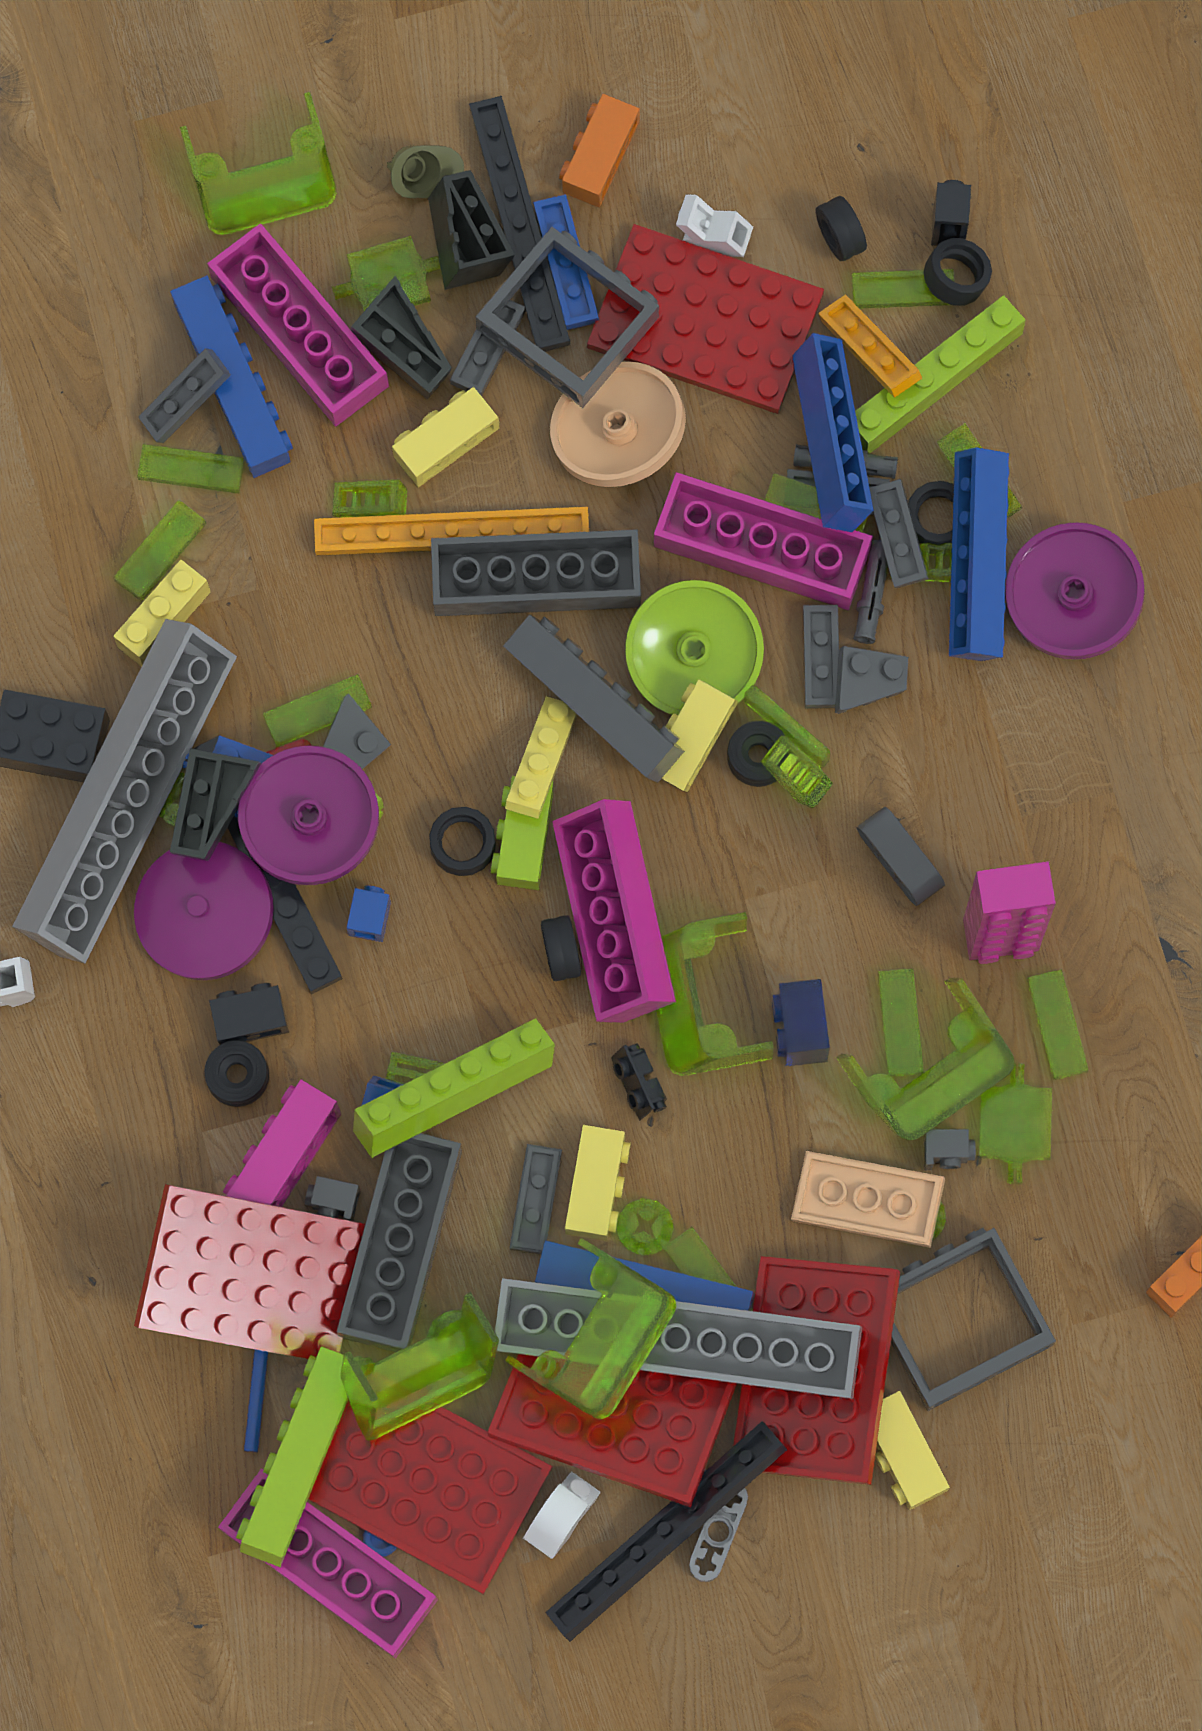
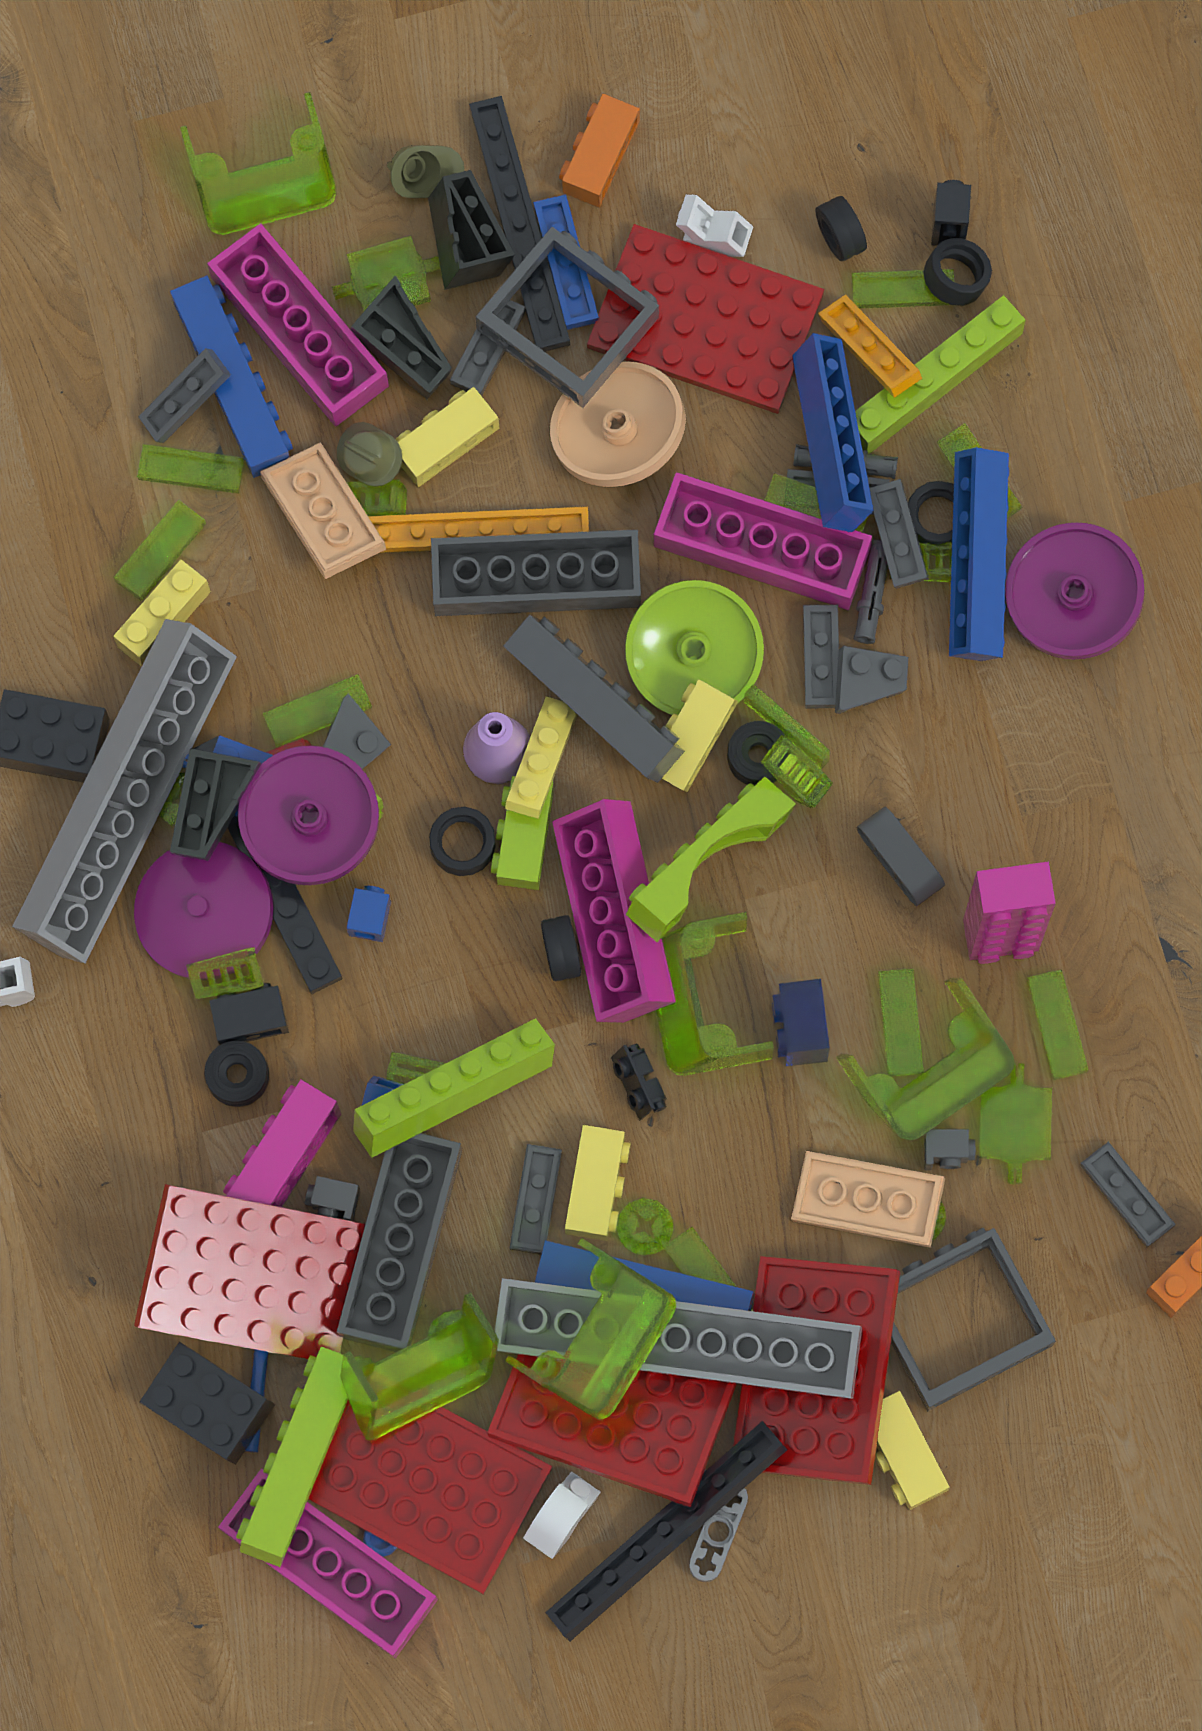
(207, 1403): none -> black brick
(234, 959): none -> clear neon green slope
(323, 510): none -> light nougat tile
(369, 454): none -> olive piece
(495, 748): none -> lavender cone
(753, 818): none -> lime arch
(1127, 1194): none -> dark grey tile

